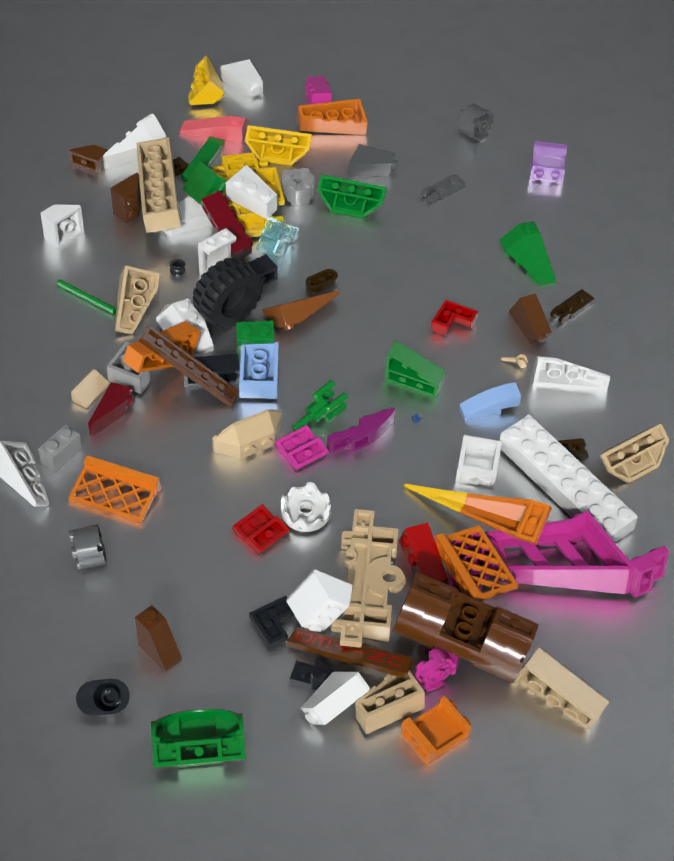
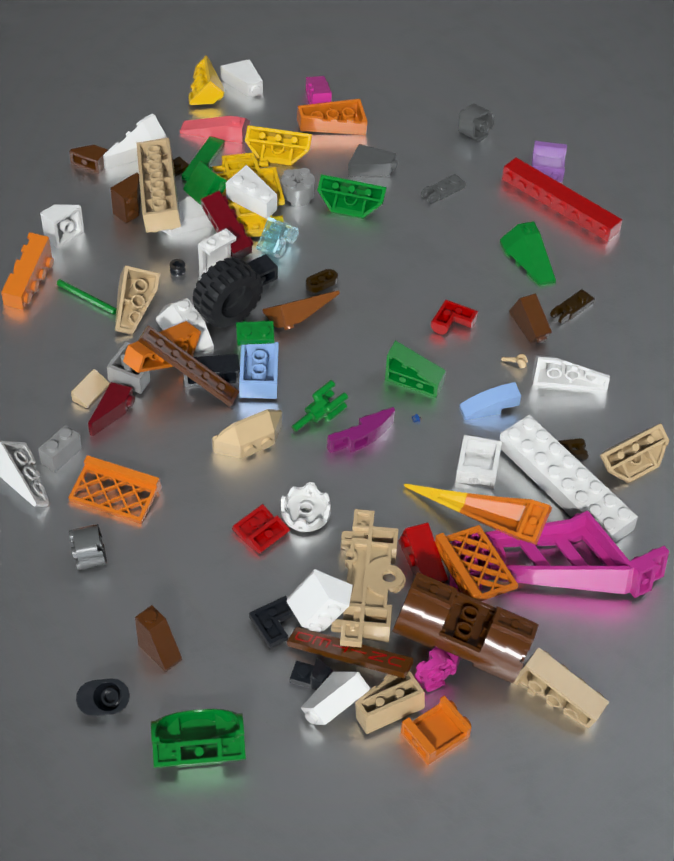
(28, 272): none -> orange wedge
(301, 447): dark pink slope -> none
(562, 199): none -> red brick

